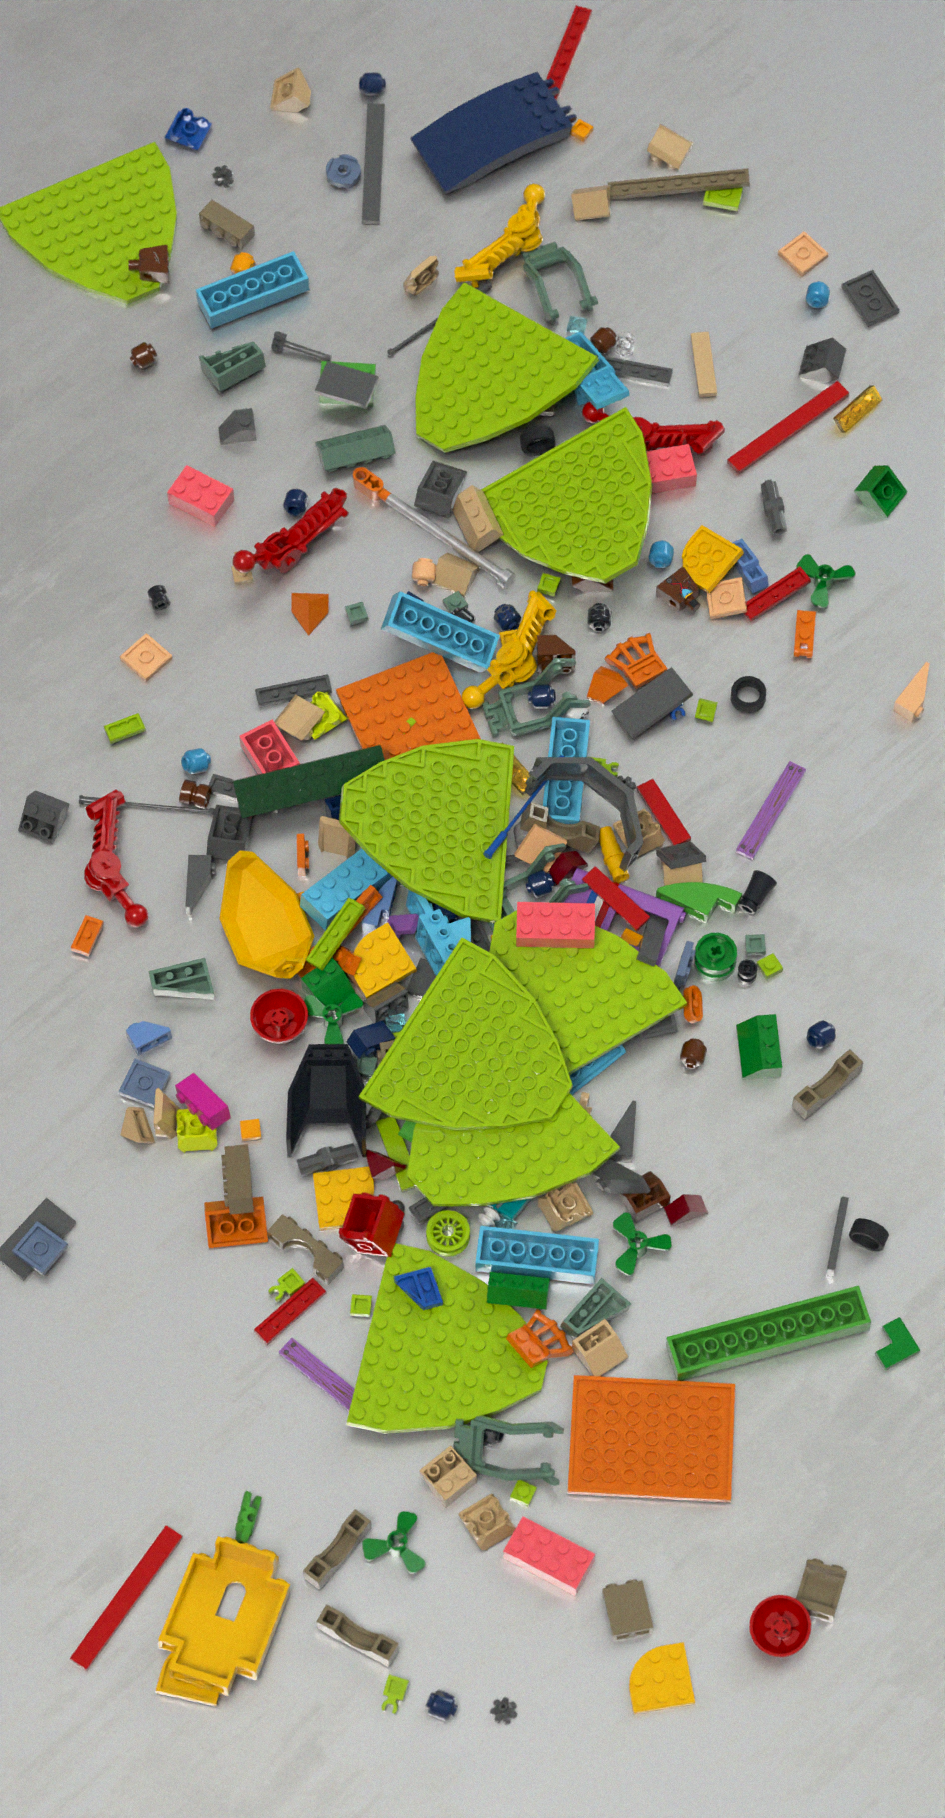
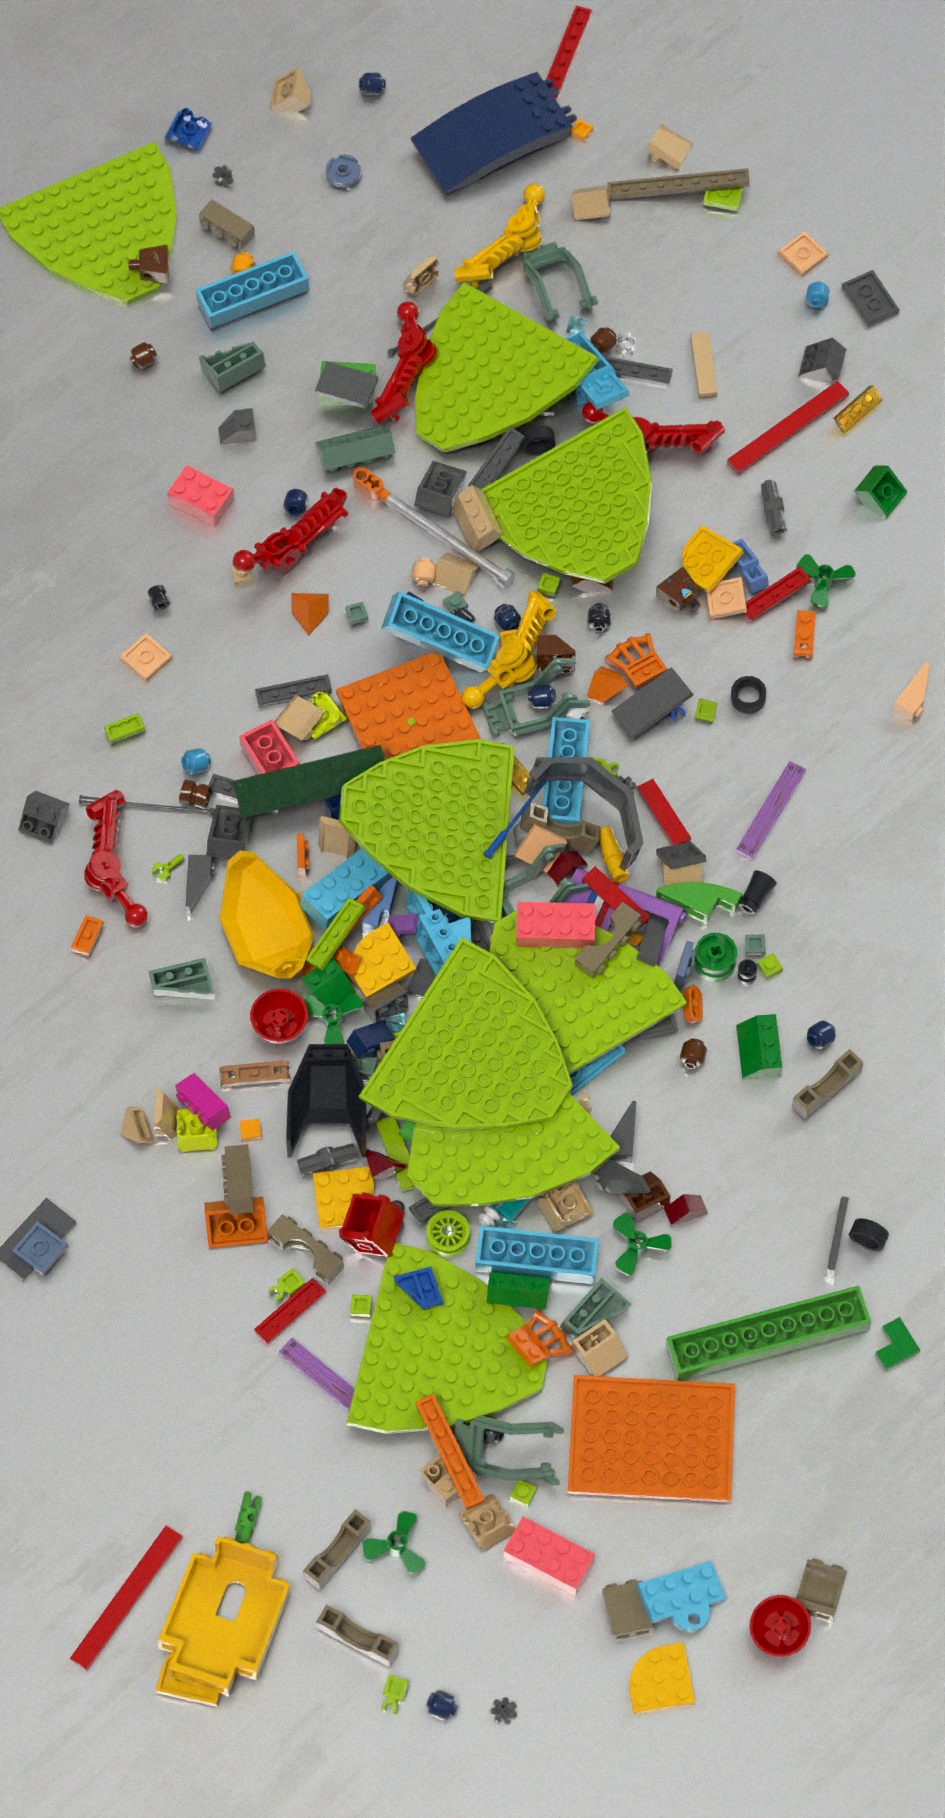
(143, 1081): sand blue plate -> none
(147, 1036): medium blue slope -> none
(166, 868): none -> lime bar
(254, 1073): none -> medium nougat plate
(279, 342): dark grey hinge -> none
(373, 164): dark grey tile -> none
(414, 355): none -> red piece
(449, 1452): none -> orange plate
(498, 459): none -> dark grey tile
(540, 883): dark blue head -> none
(594, 958): none -> dark tan arch
(650, 832): tan slope -> none
(662, 553): dark azure head -> none
(672, 468): coral brick -> none
(682, 1595): none -> medium azure plate

